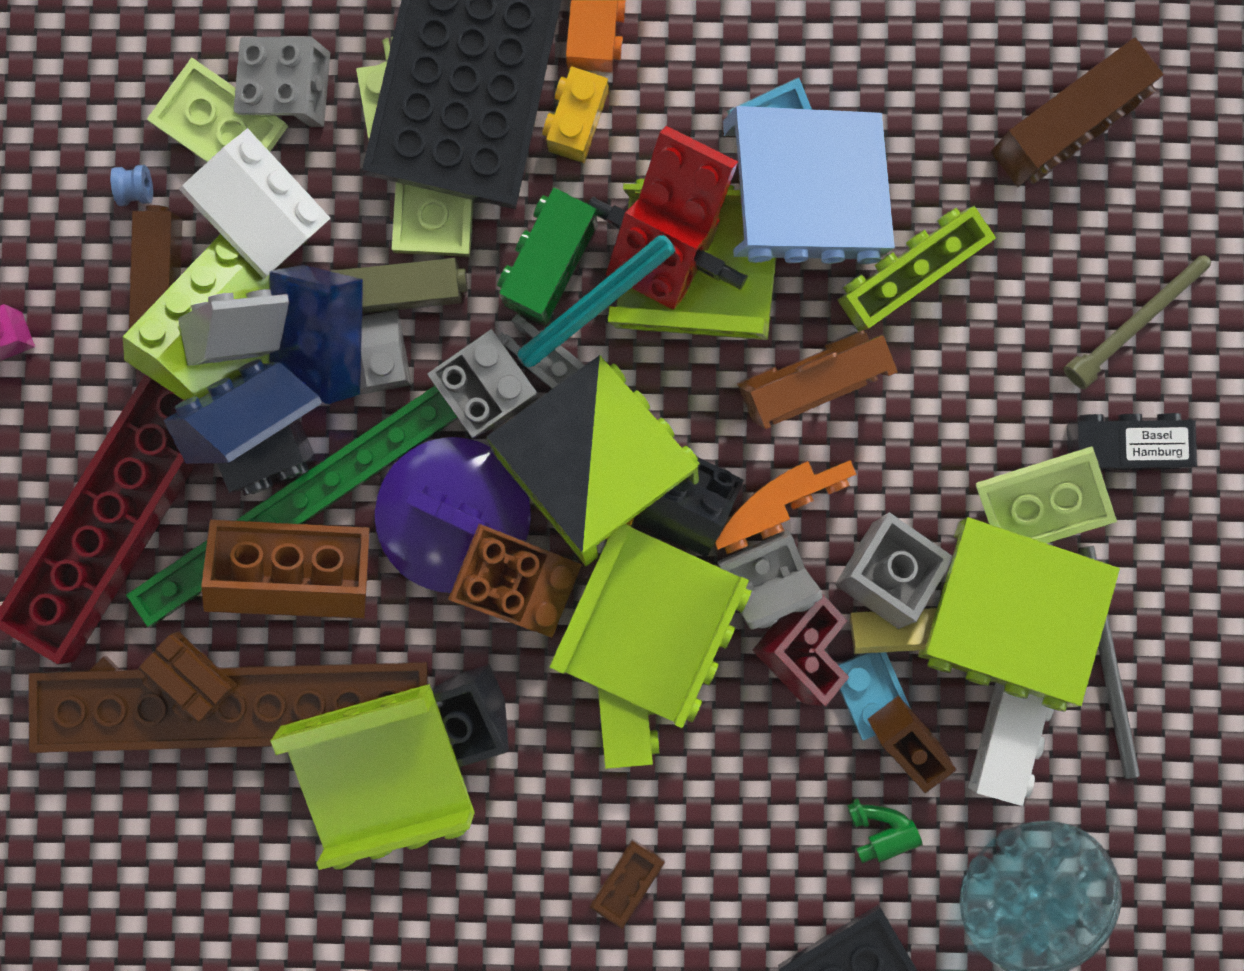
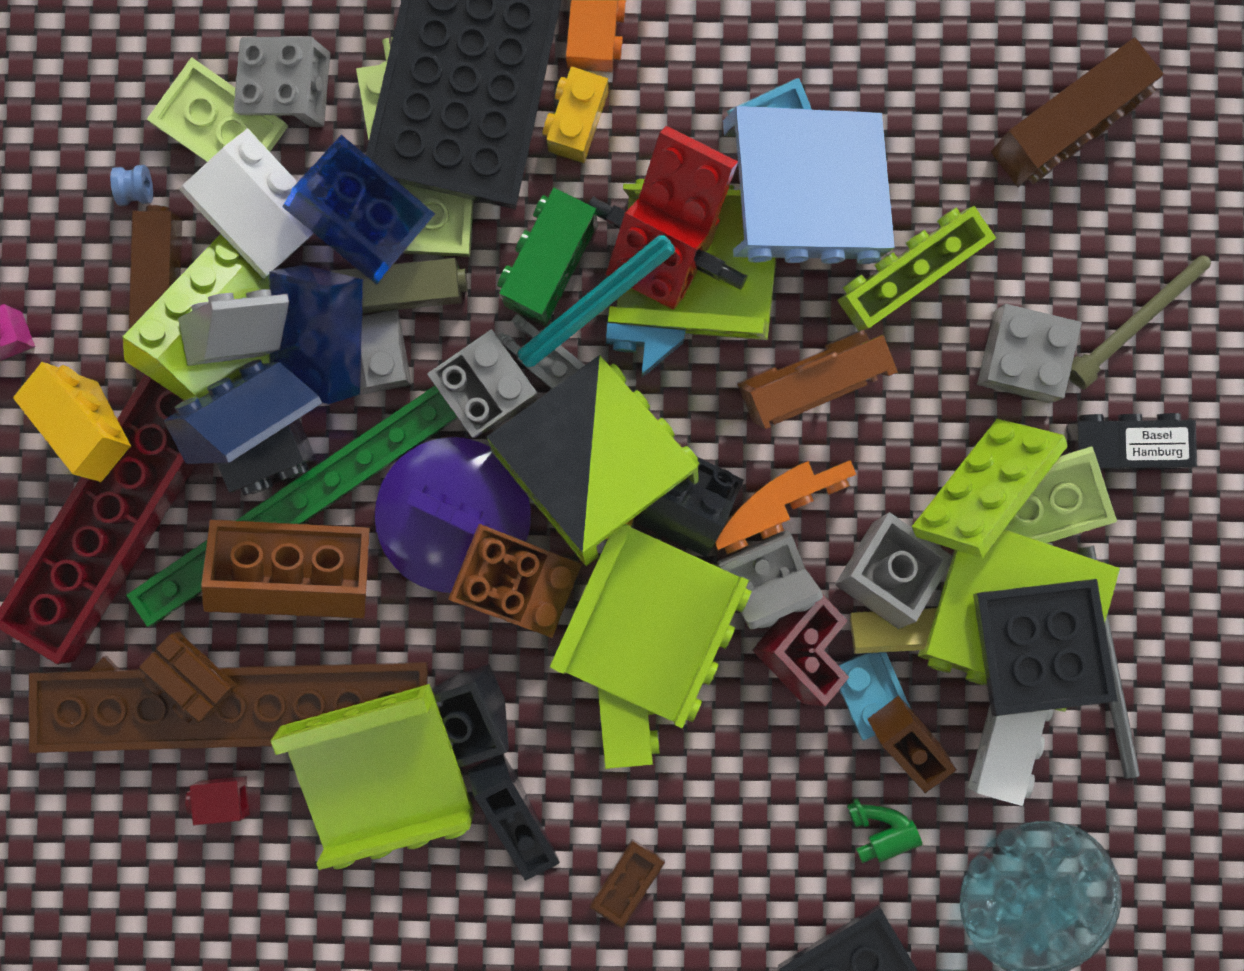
(74, 420): none -> yellow wedge
(218, 800): none -> dark red brick
(358, 209): none -> clear blue brick
(512, 816): none -> black slope
(657, 342): none -> dark azure slope
(989, 487): none -> lime plate
(1029, 353): none -> light grey brick
(1044, 647): none -> black plate

